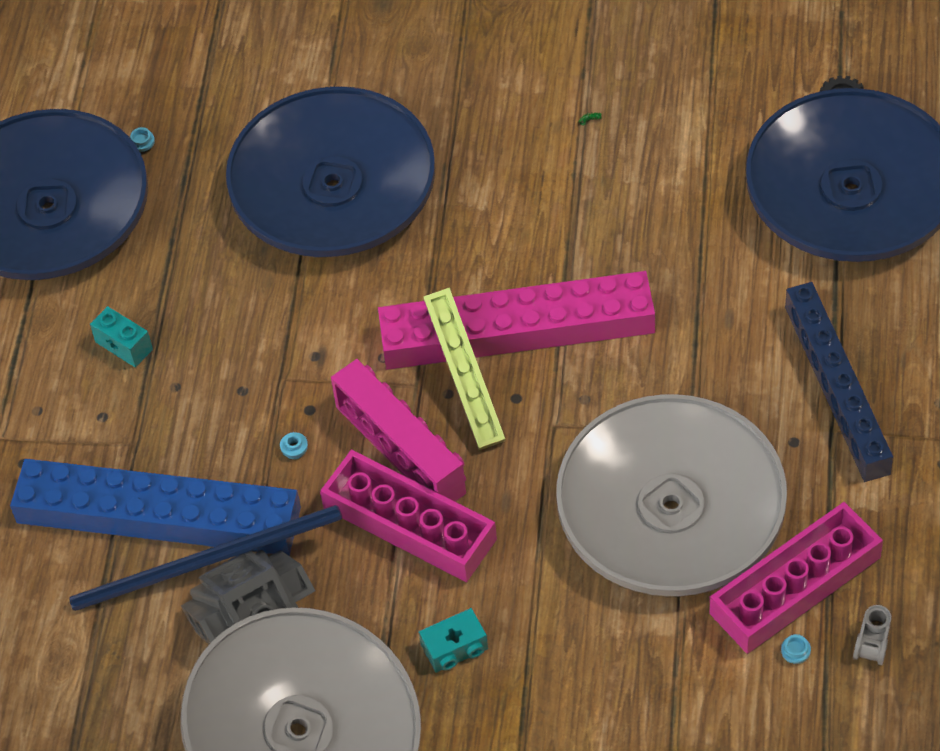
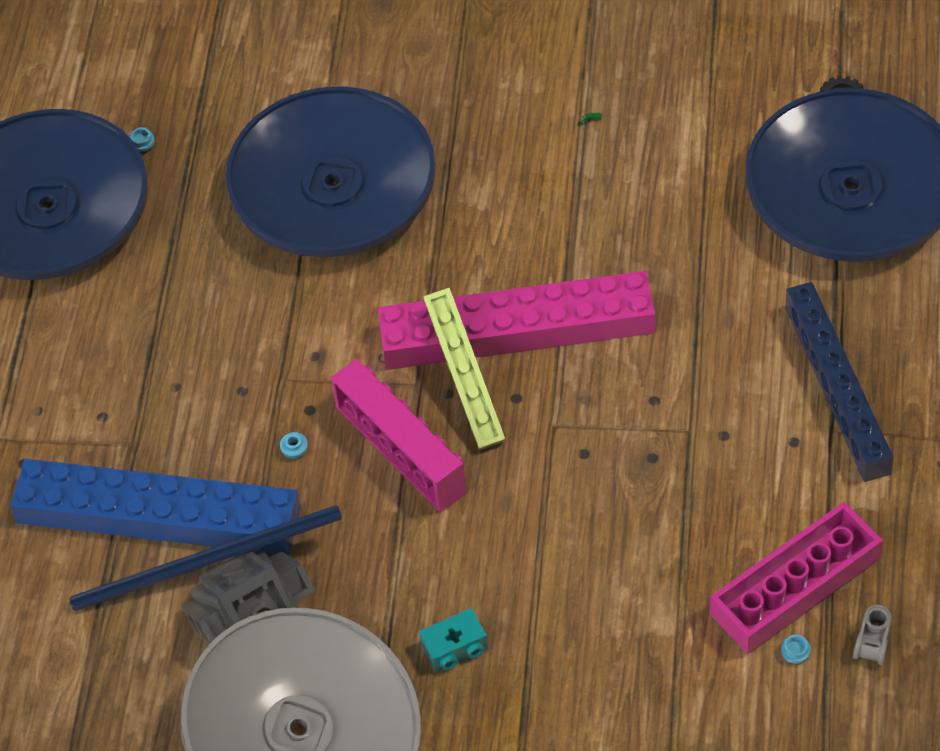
(121, 336): teal brick -> none
(409, 515): dark pink brick -> none
(680, 452): light grey dish -> none

